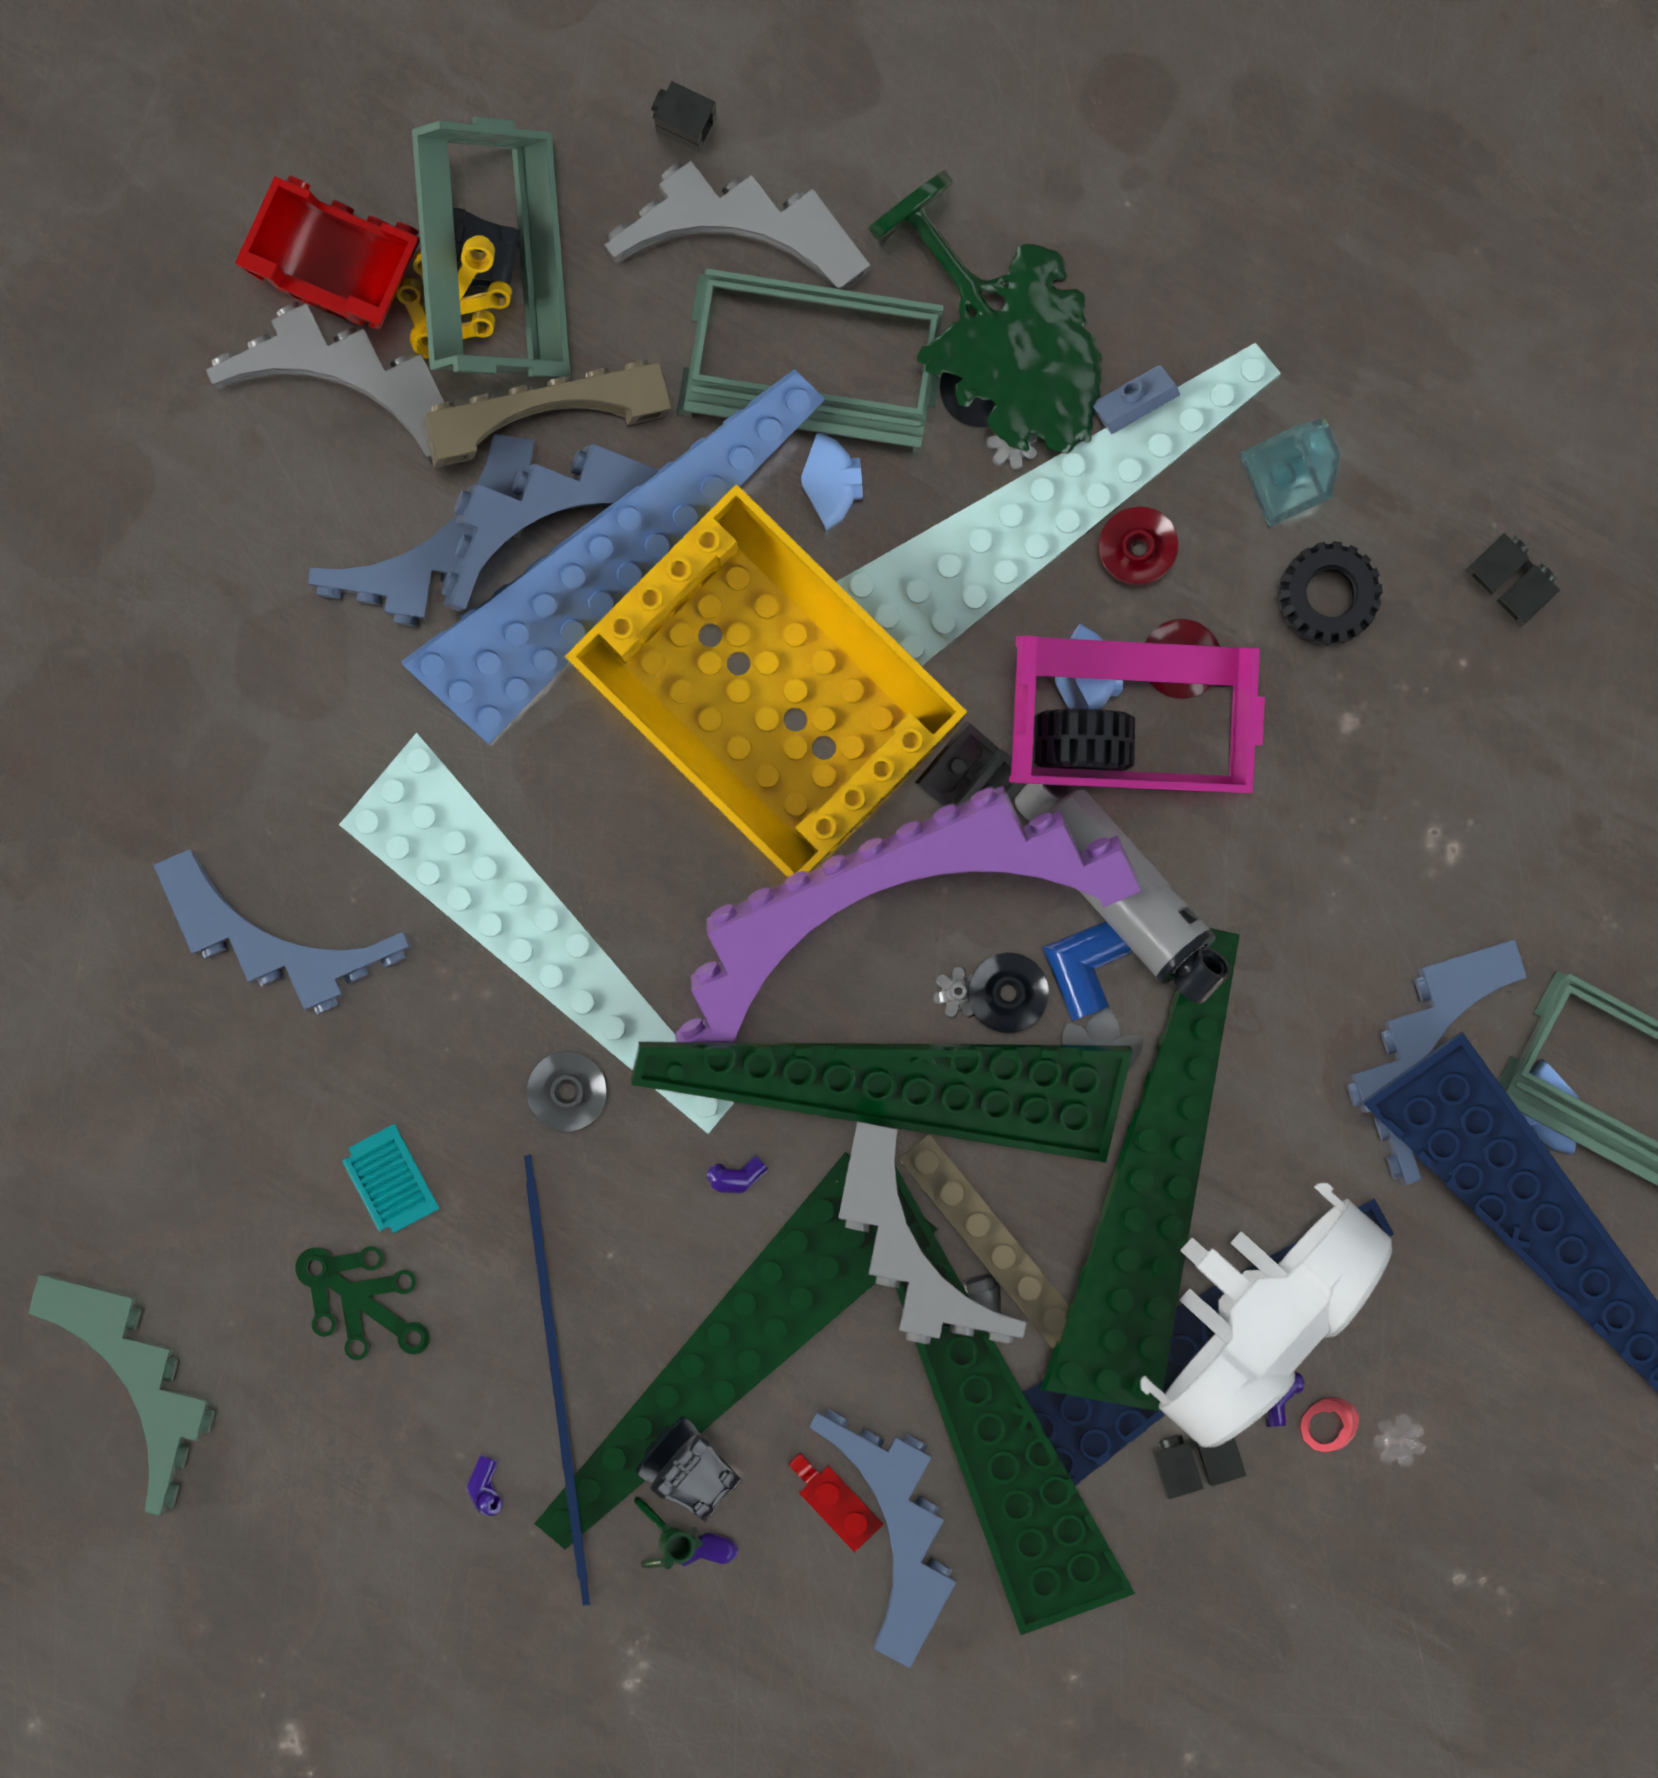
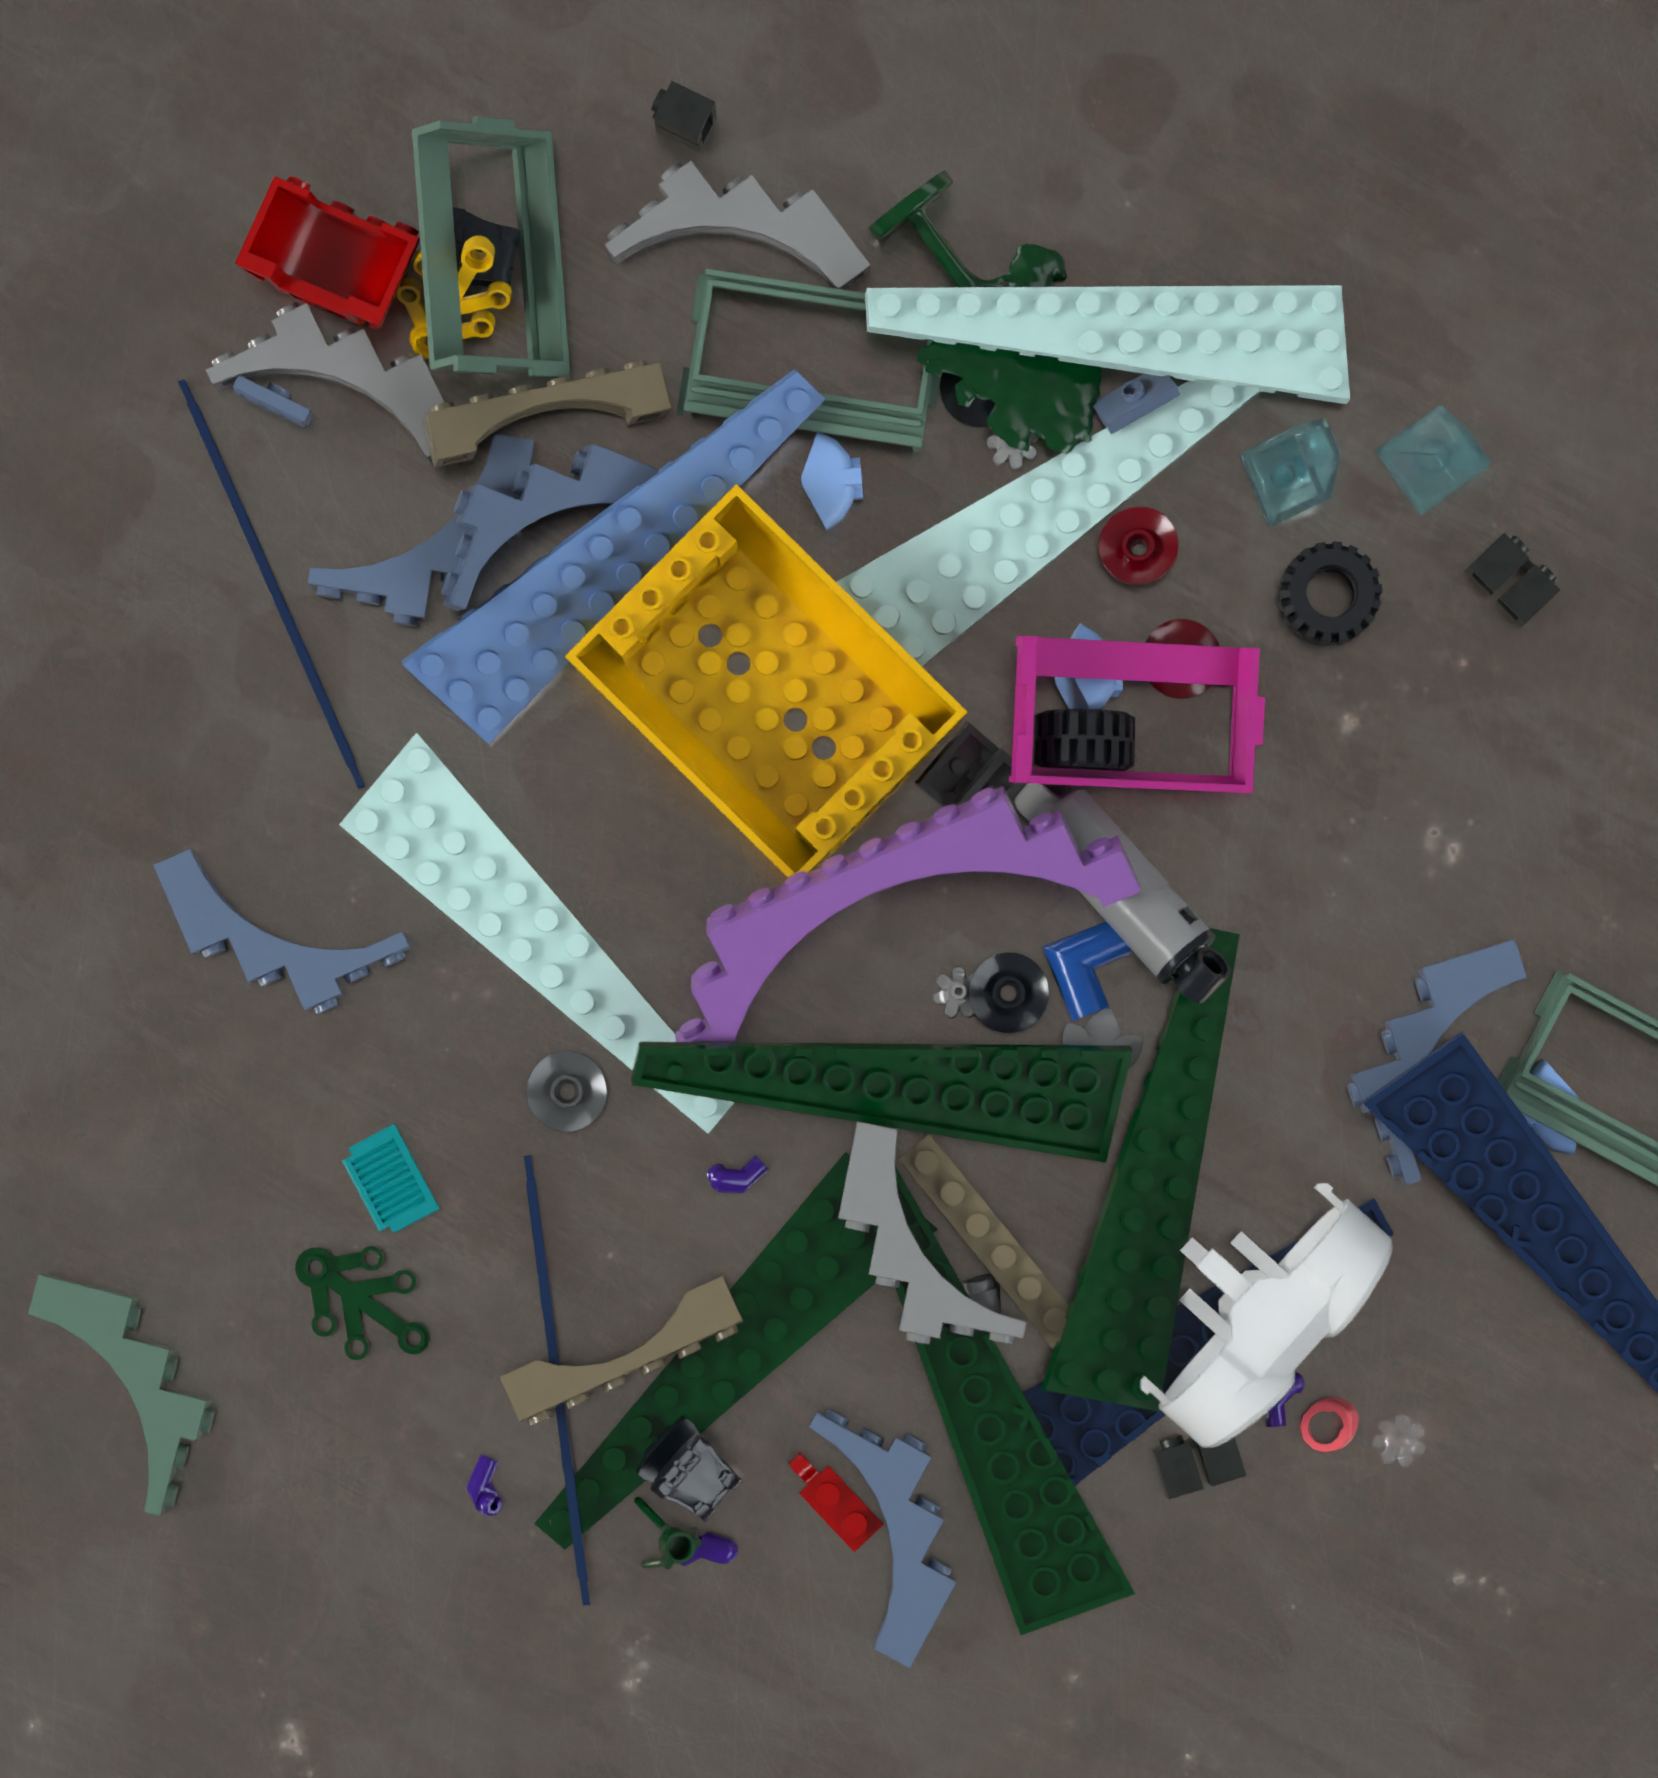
(271, 583): none -> dark blue piece
(274, 400): none -> sand blue plate
(543, 1385): none -> dark tan arch
(1223, 334): none -> light aqua wing
(1433, 459): none -> clear light blue slope

